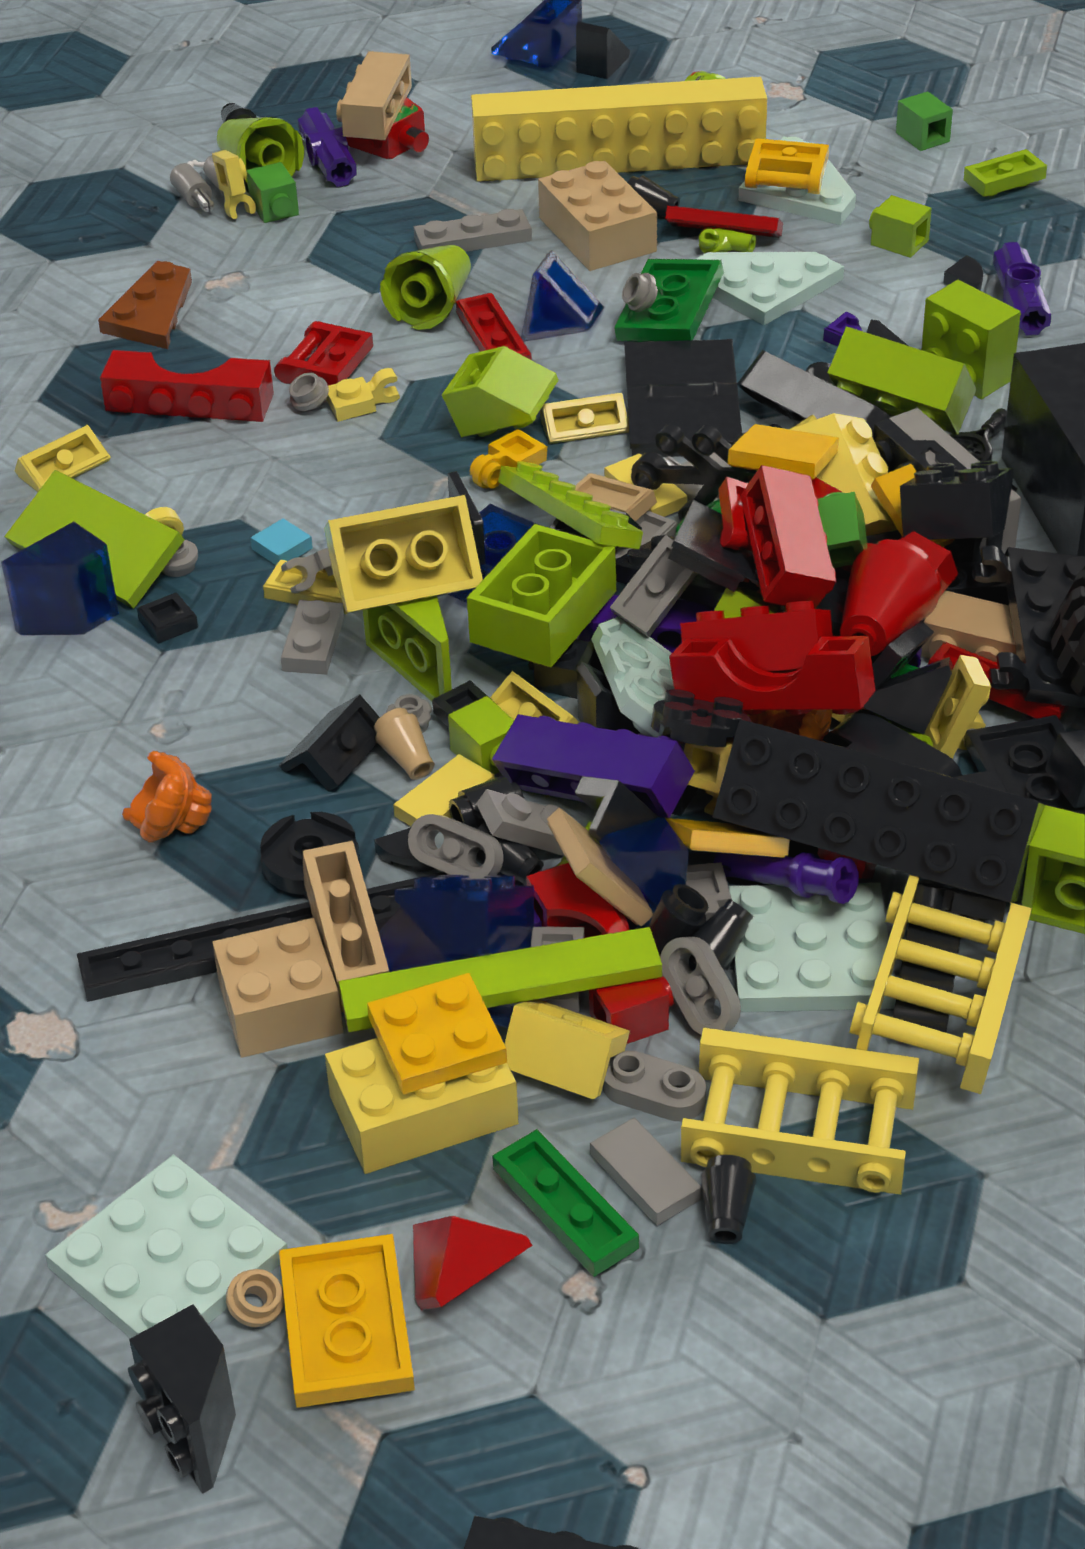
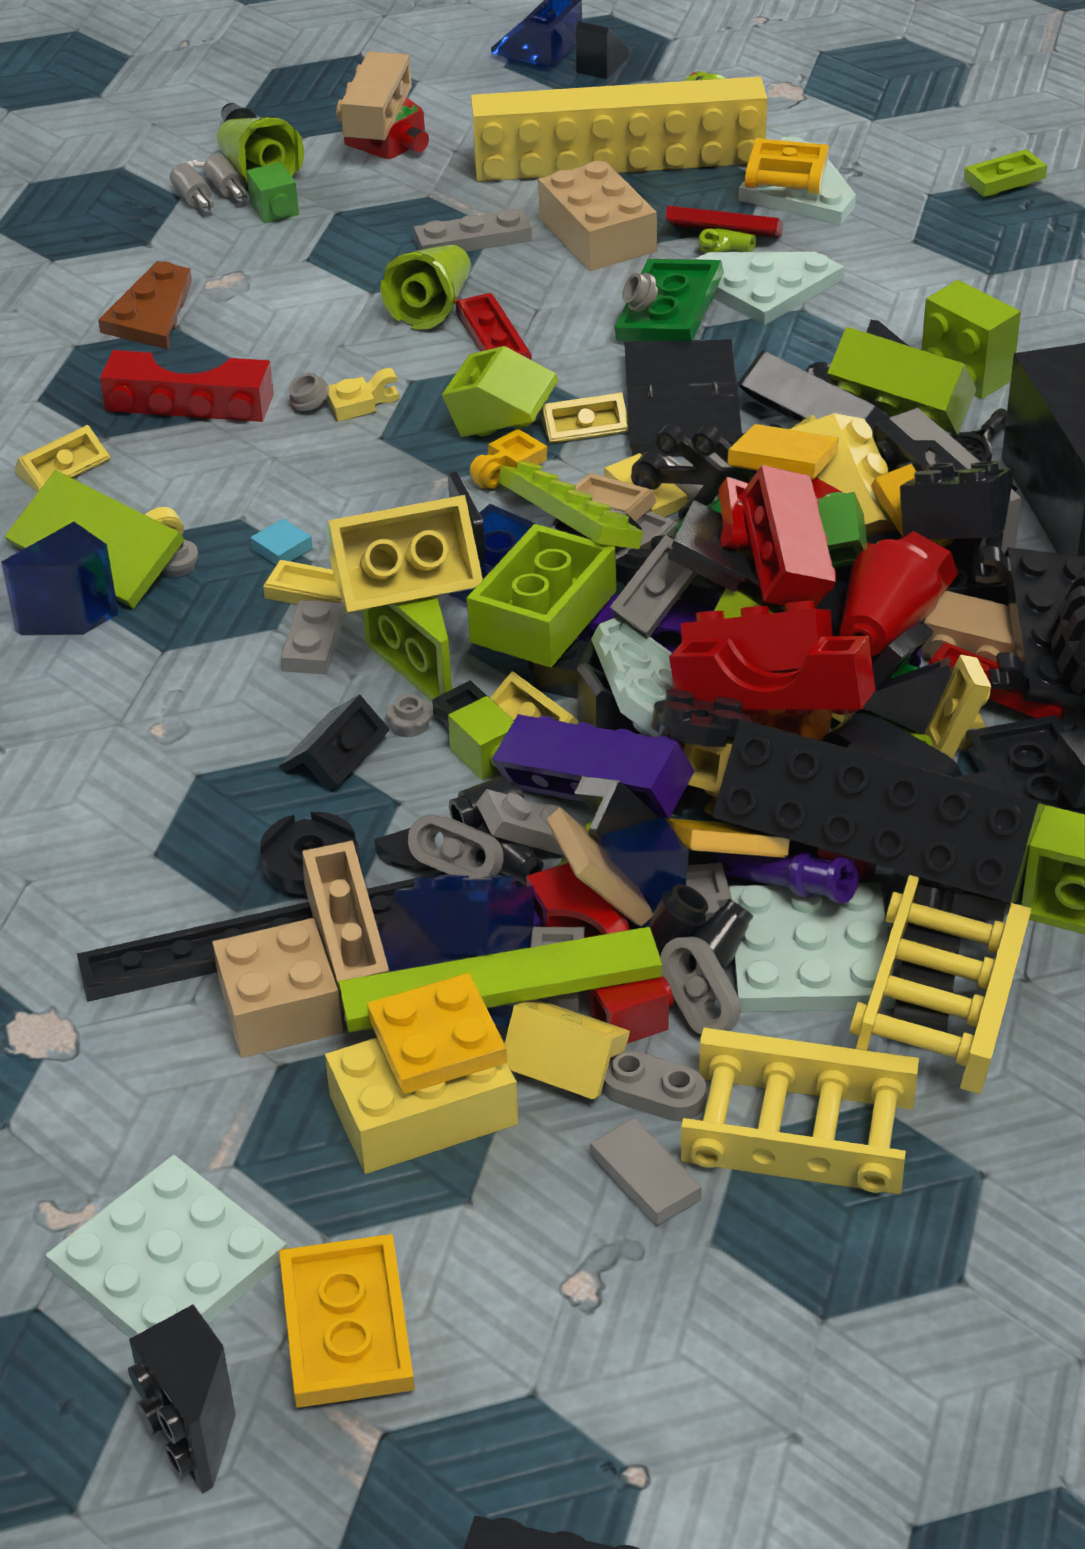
(167, 617): black tile -> none
(169, 800): orange hair -> none
(231, 176): light yellow plate -> none
(261, 1284): tan plate -> none
(309, 567): light grey plate -> none
(327, 147): dark purple piece -> none
(336, 354): red plate -> none
(403, 740): tan cone -> none
(437, 790): light yellow tile -> none
(456, 1255): red slope -> none
(558, 302): clear blue slope -> none
(566, 1202): green plate -> none
(654, 194): black cone -> none
(727, 1196): black cone -> none
(835, 330): dark purple tile -> none
(900, 226): lime brick -> none
(924, 121): bright green brick -> none
(967, 271): black tile -> none
(1022, 287): dark purple piece -> none

